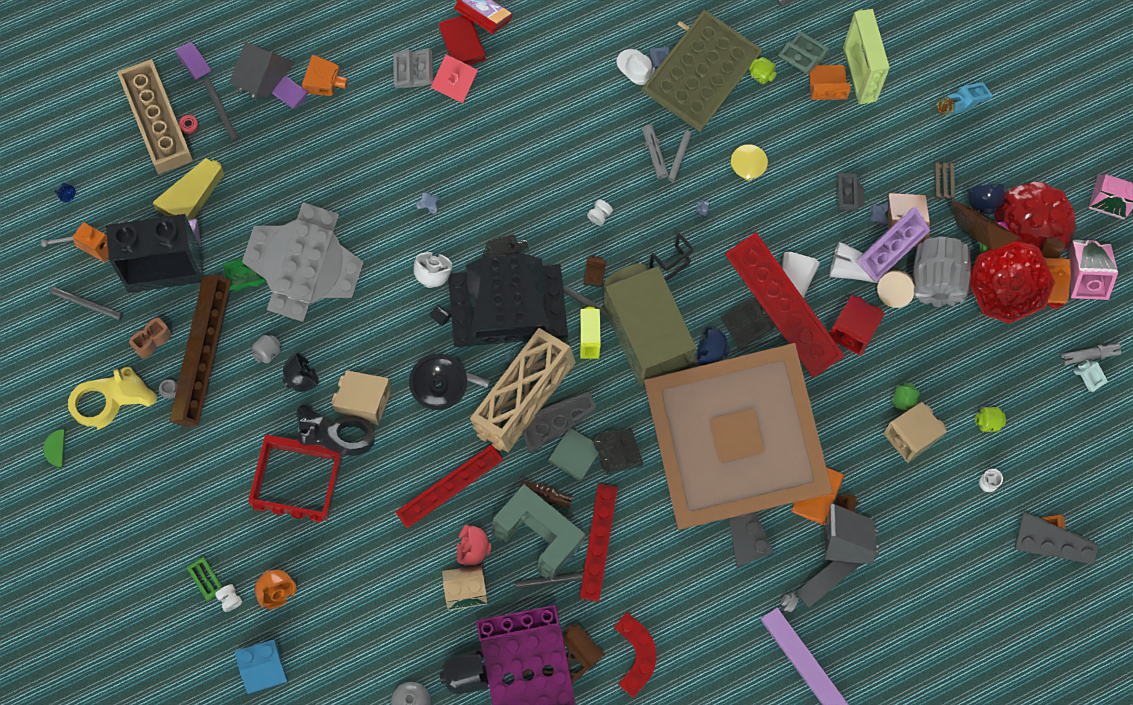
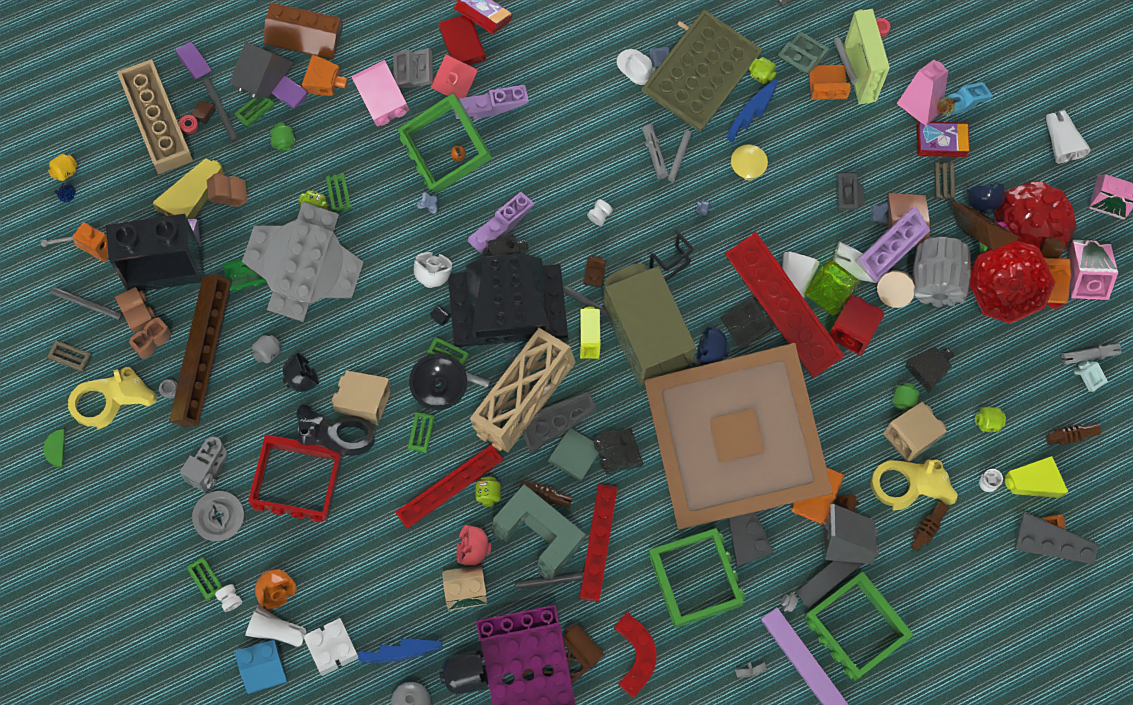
(62, 167): none -> yellow head
(84, 362): none -> dark tan tile
(134, 309): none -> nougat brick
(200, 470): none -> light grey brick
(203, 112): none -> reddish brown slope
(204, 513): none -> light grey gear
(227, 190): none -> nougat brick
(262, 110): none -> bright green tile
(268, 626): none -> white piece
(282, 137): none -> bright green head
(302, 31): none -> dark orange slope
(313, 198): none -> lime head
(330, 646): none -> white piece
(335, 178): none -> bright green tile
(380, 93): none -> bright pink slope
(407, 650): none -> blue slope
(418, 448): none -> bright green tile
(427, 117): none -> bright green window
(451, 347): none -> bright green tile
(454, 155): none -> orange hinge
(488, 491): none -> lime head
(495, 102): none -> lavender slope
(503, 222): none -> lavender slope
(725, 558): none -> bright green window
(741, 673): none -> light grey piece
(754, 107): none -> blue slope
(832, 287): none -> clear neon green brick
(846, 62): none -> light grey bar
(883, 26): none -> coral tile
(884, 609): none -> bright green window
(923, 479): none -> light yellow animal
(925, 92): none -> bright pink slope
(929, 527): none -> reddish brown hinge
(930, 366): none -> clear smoke torso
(943, 139): none -> piece
(1037, 479): none -> neon yellow slope
(1065, 138): none -> white piece
(1072, 434): none -> reddish brown hinge

